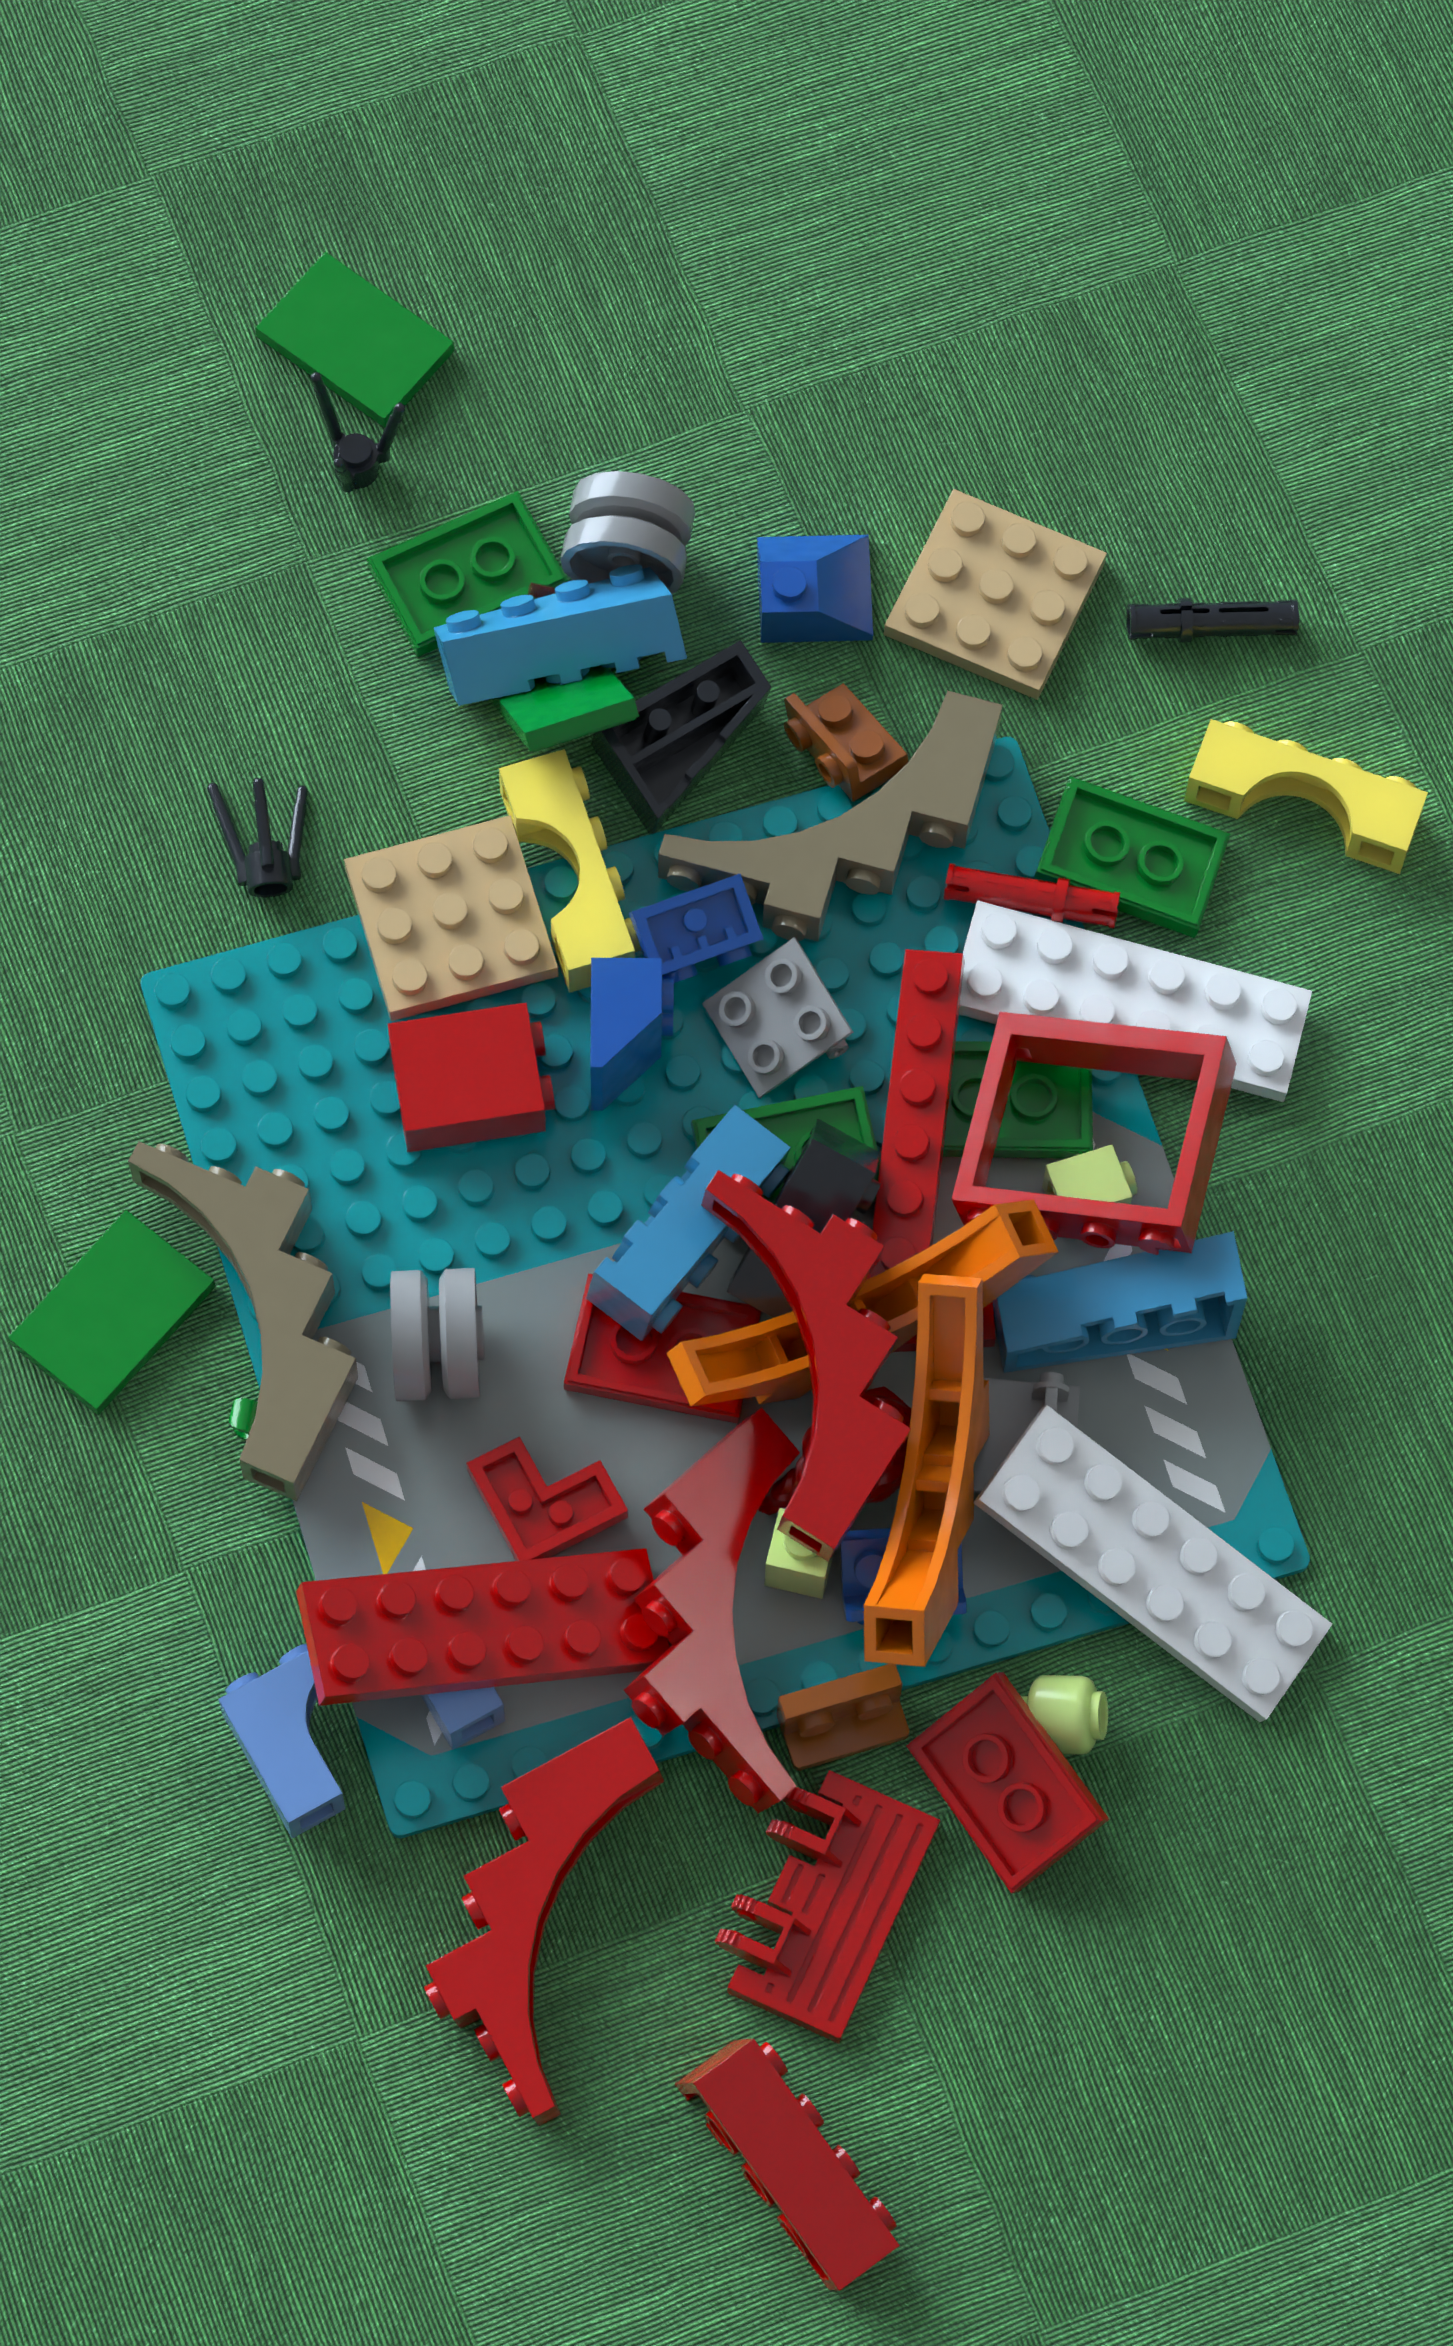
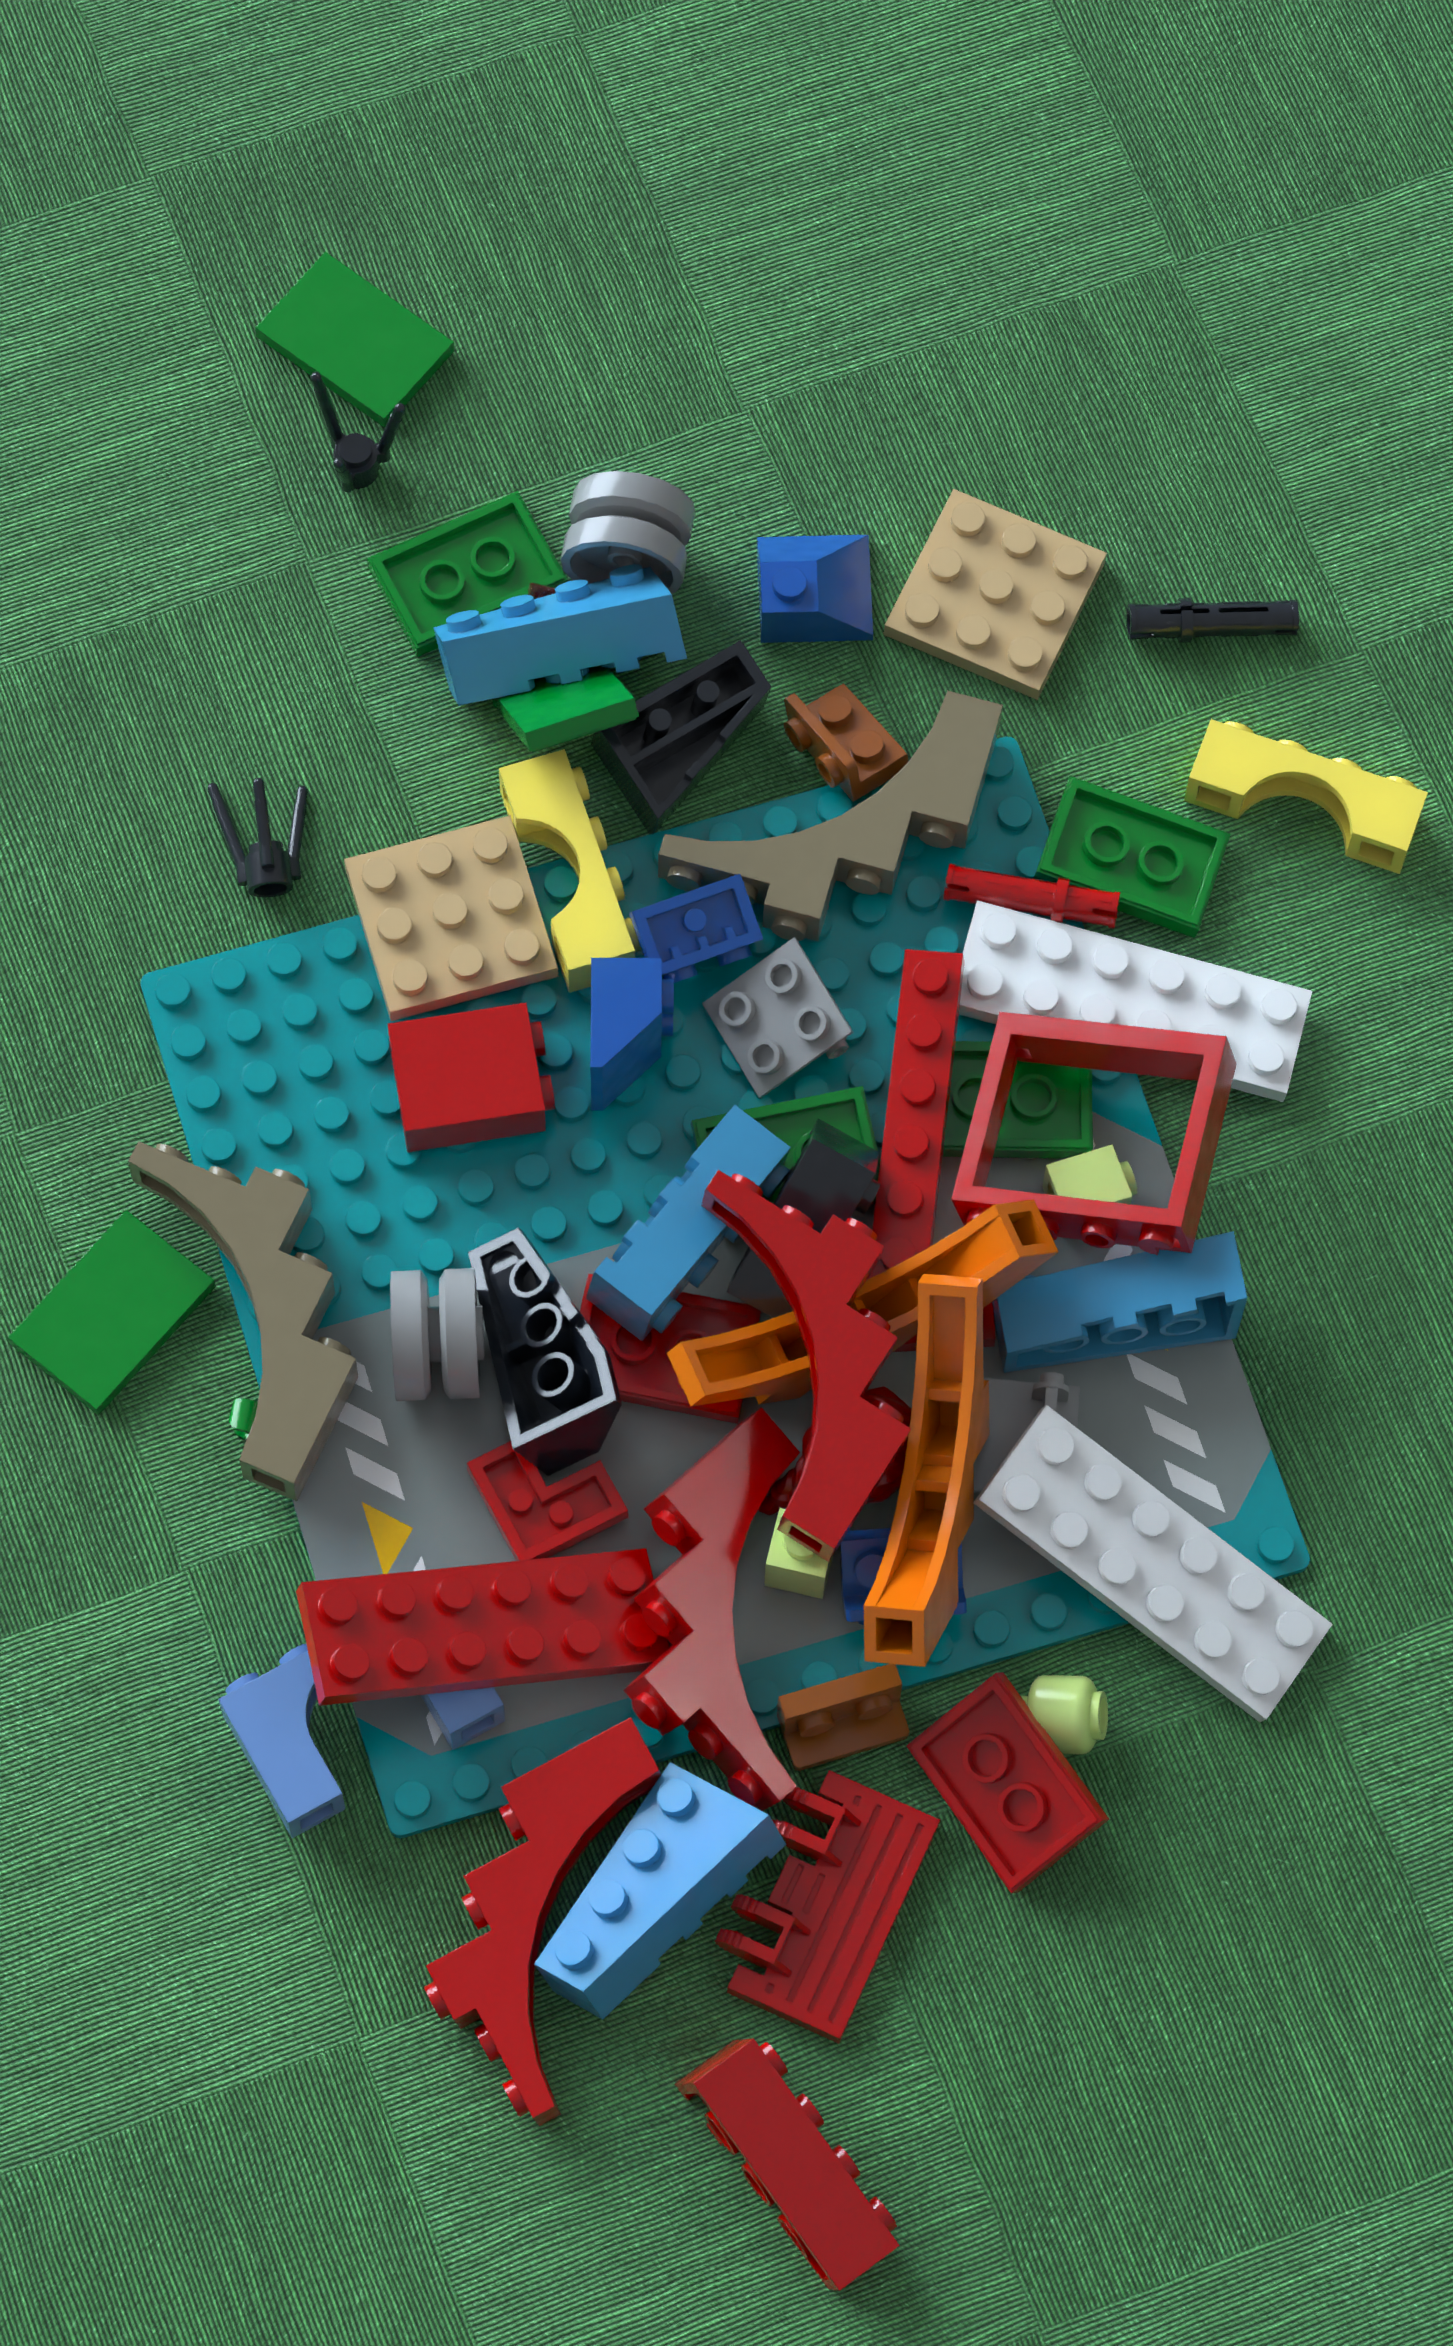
(545, 1357): none -> black wedge
(654, 1887): none -> wedge

